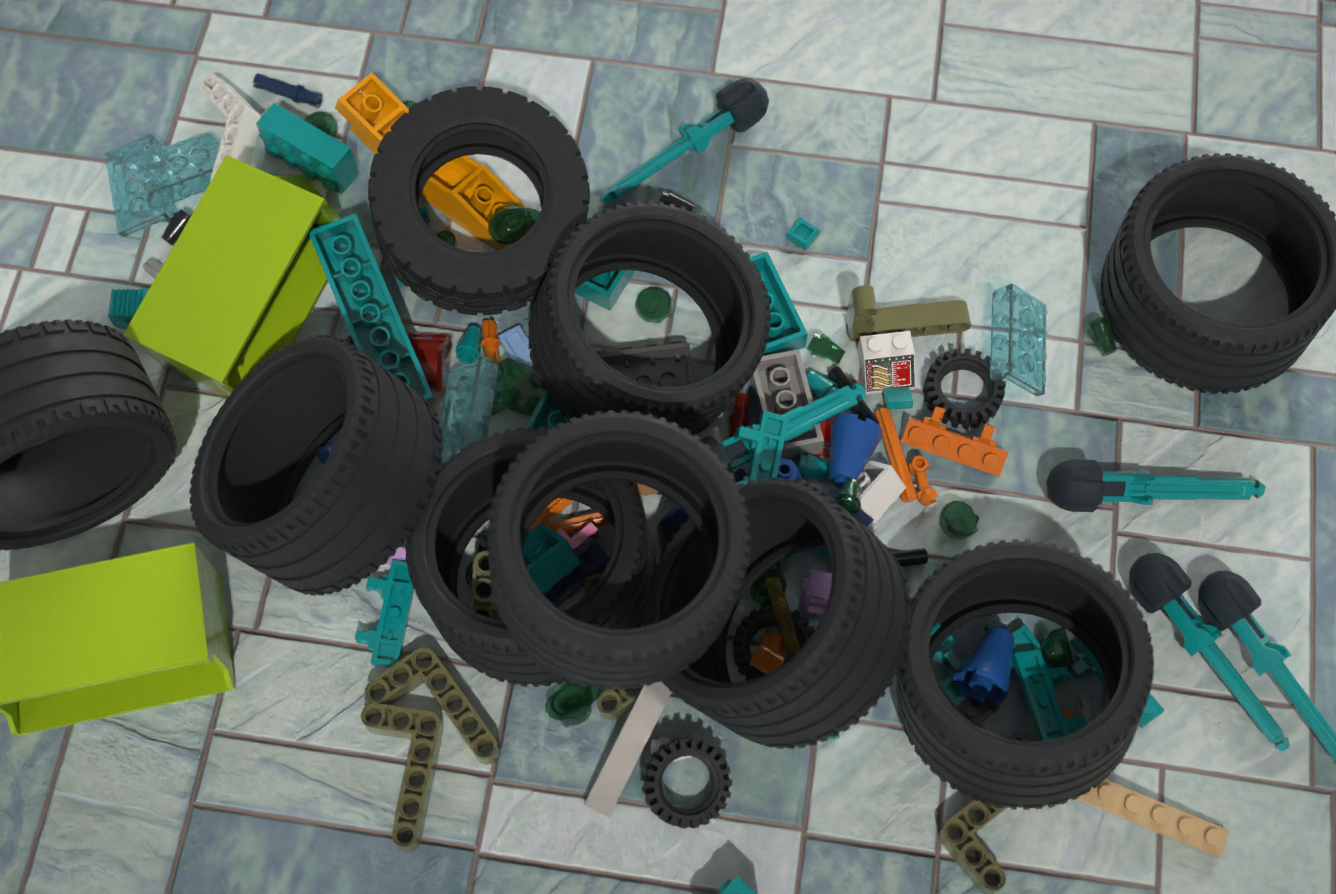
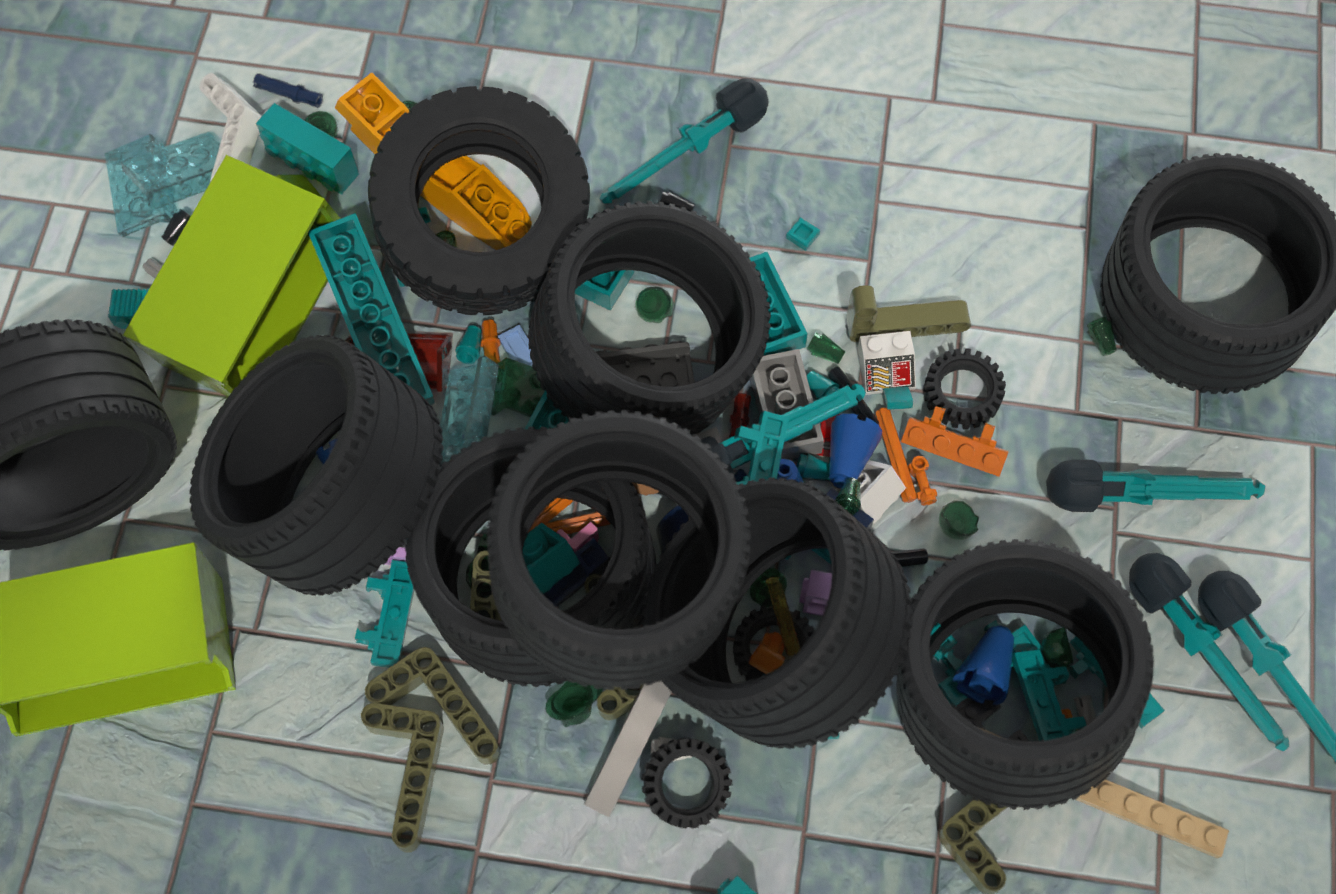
(511, 223): clear green piece -> none
(1018, 339): clear light blue bracket -> none

